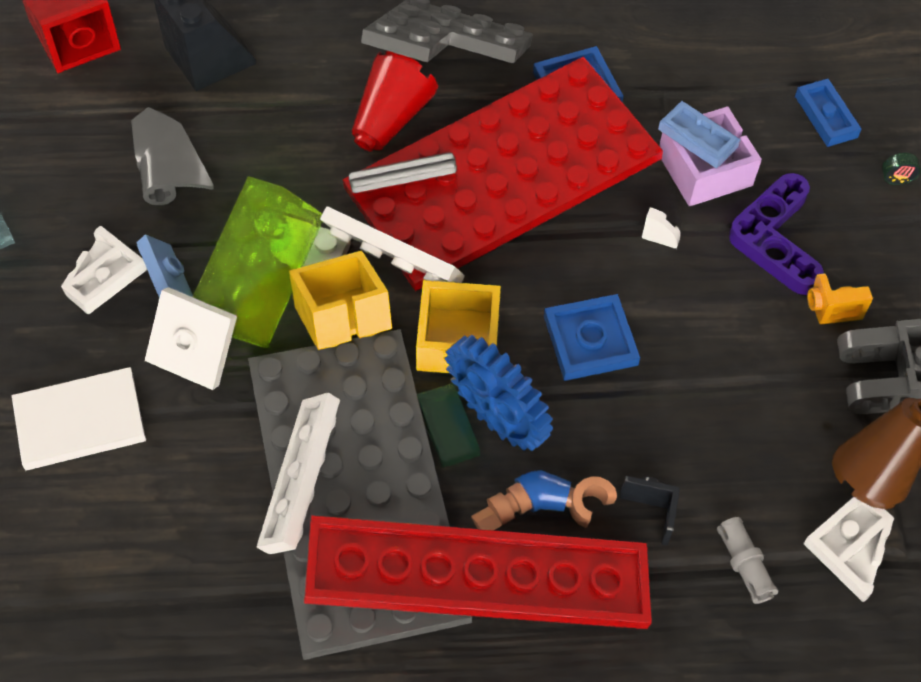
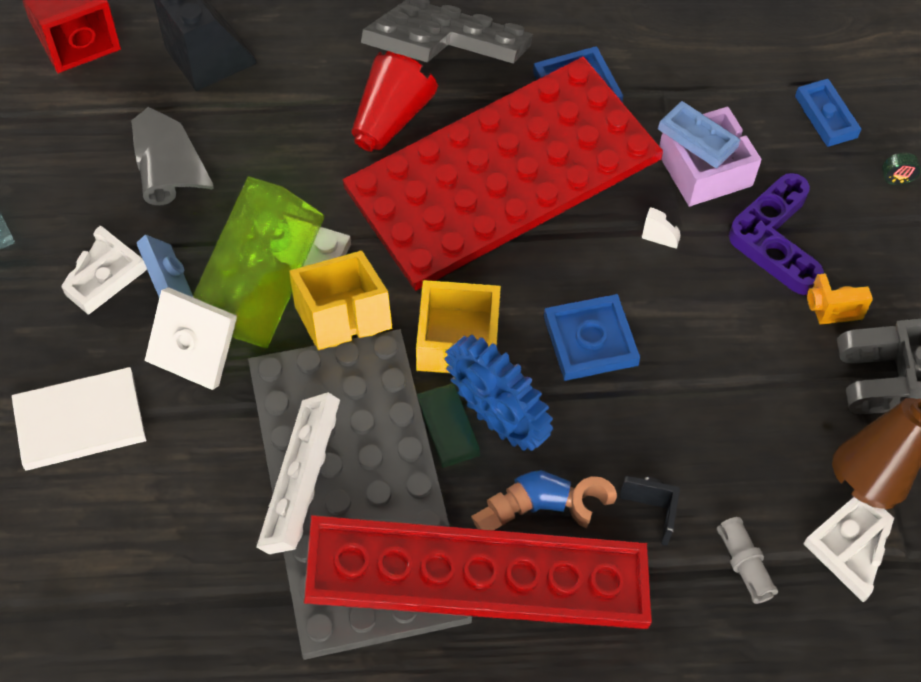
(376, 242): white plate -> none
(402, 172): axle -> none

